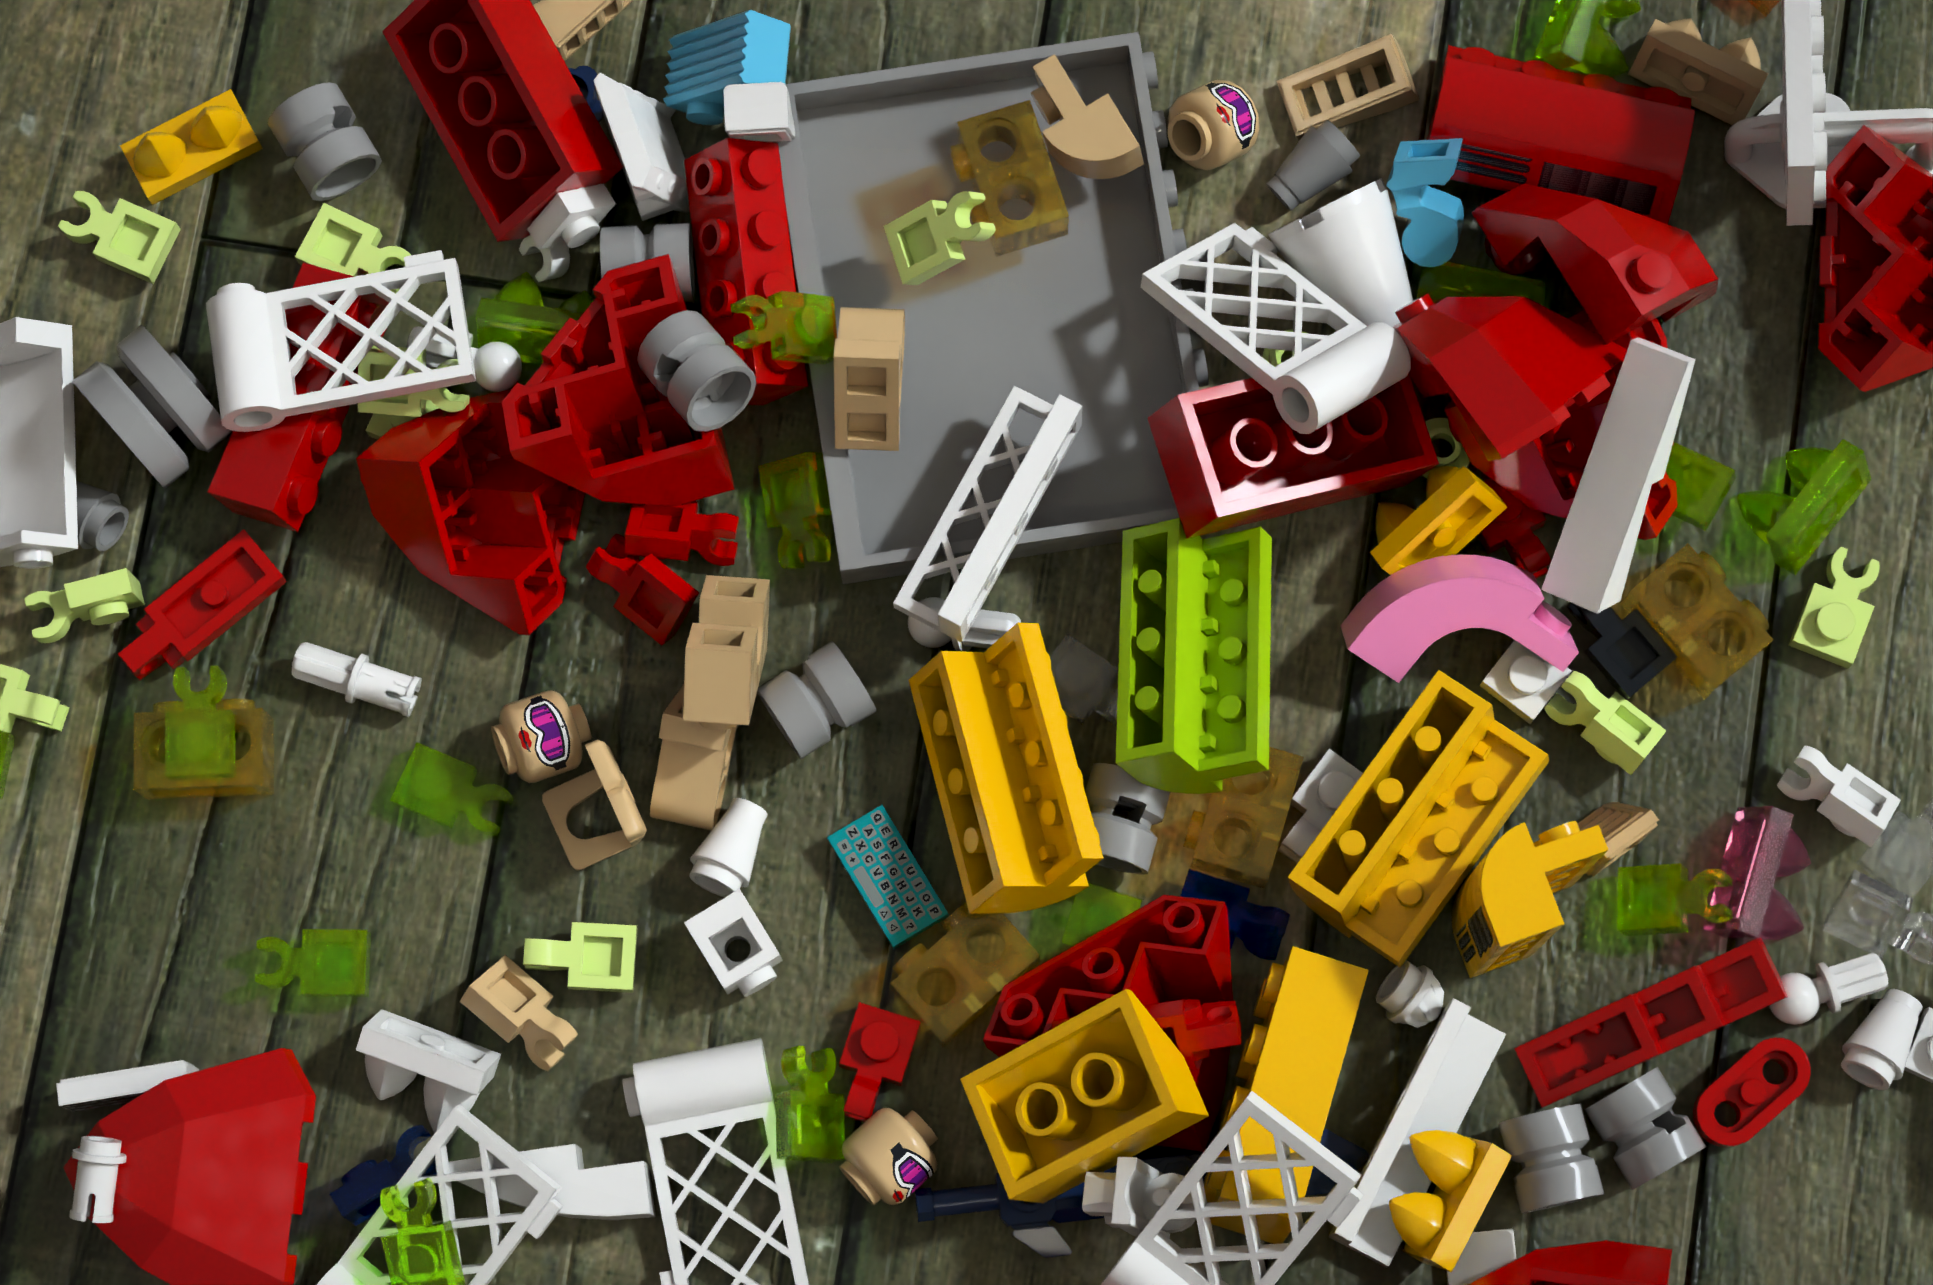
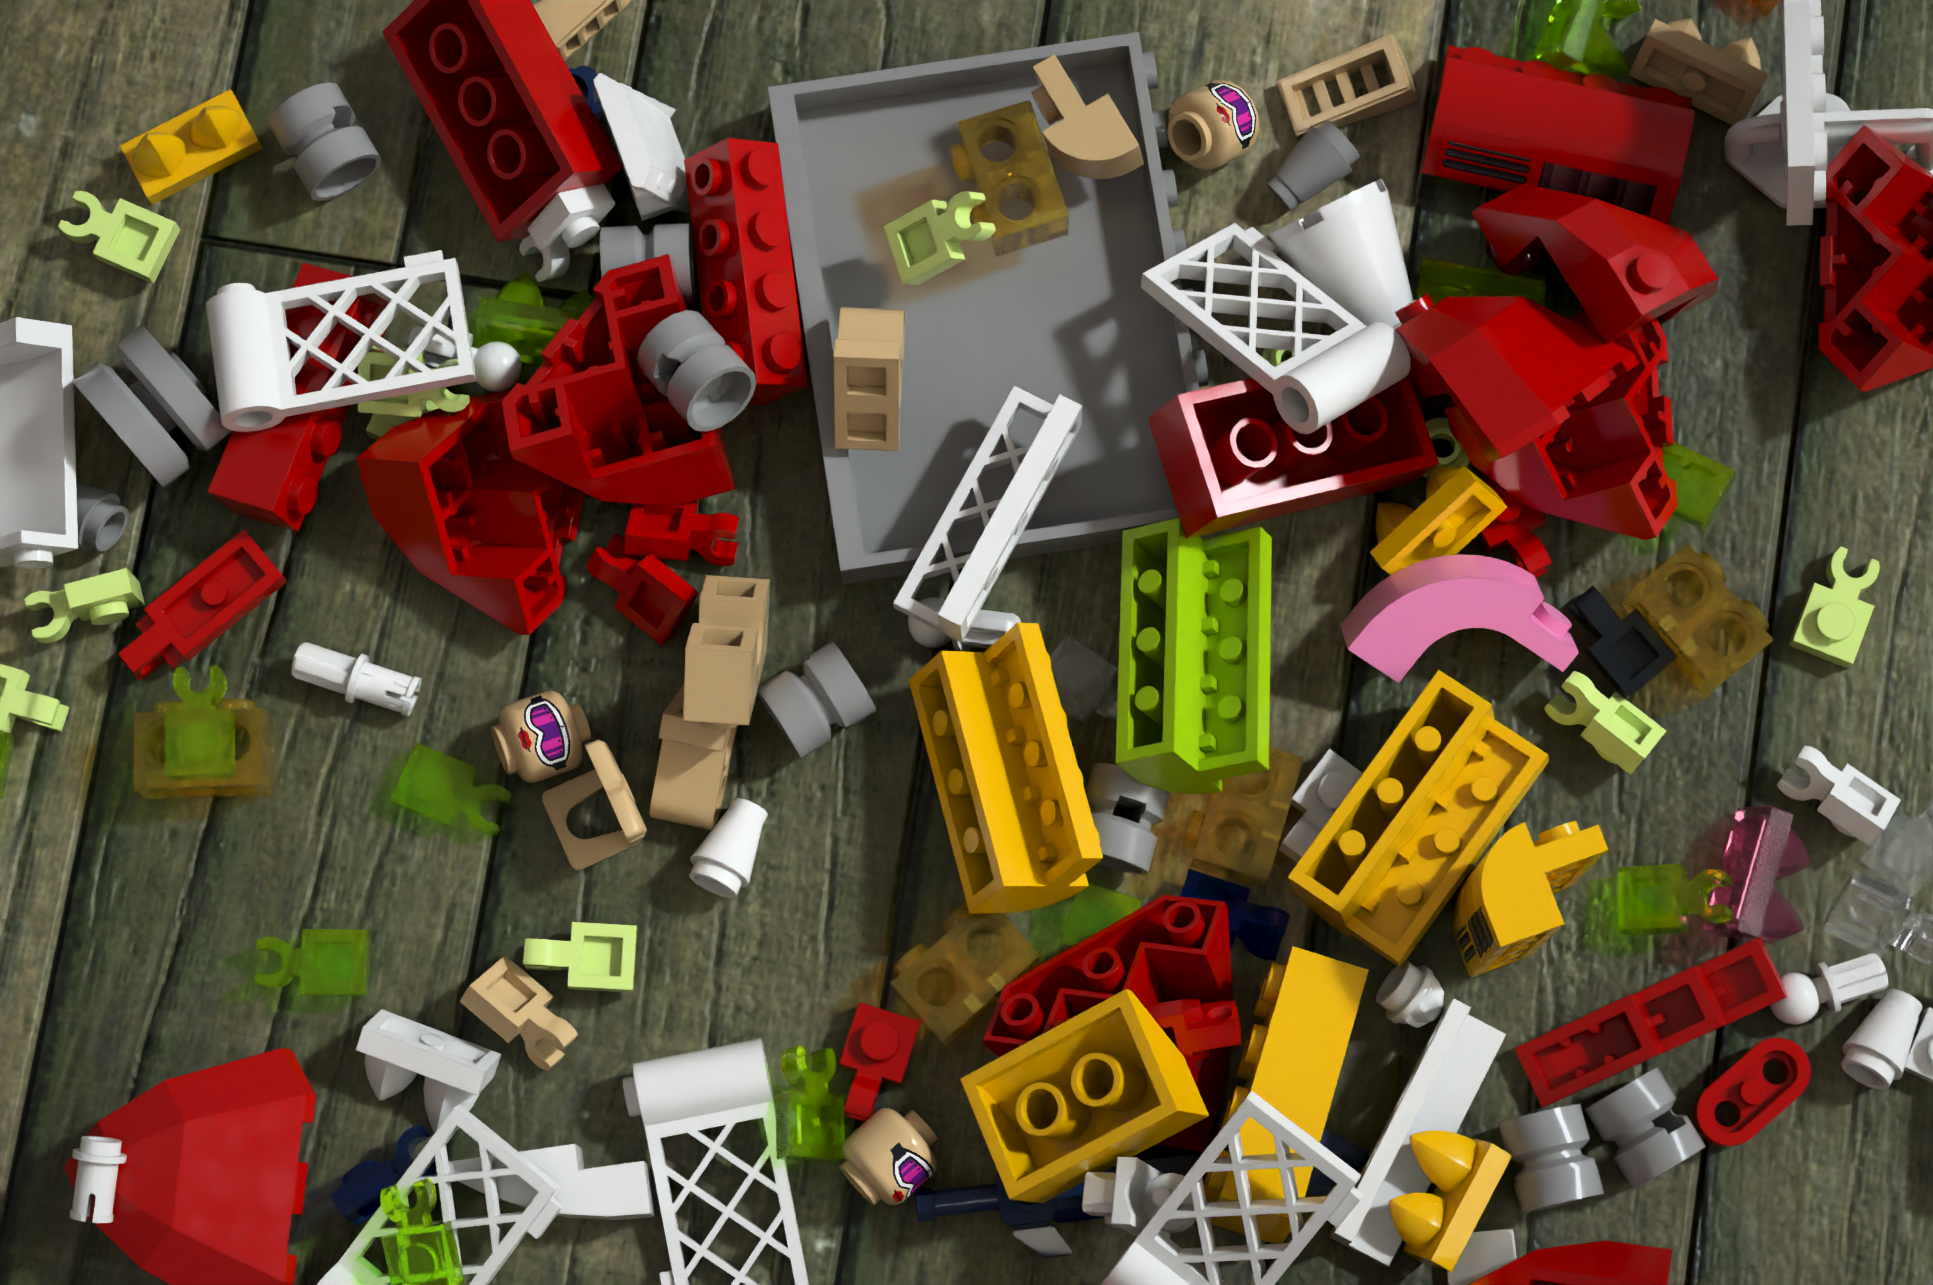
(116, 1086): white tile -> none
(347, 245): yellowish green plate -> none
(718, 927): white brick -> none
(720, 54): medium azure brick -> none
(758, 112): white slope -> none
(795, 323): clear neon green plate -> none
(795, 500): clear neon green plate -> none
(887, 876): tile -> none
(1432, 215): medium azure leg -> none
(1523, 681): white plate -> none
(1618, 477): white slope -> none
(1622, 829): tan slope -> none
(1798, 525): clear neon green tile -> none

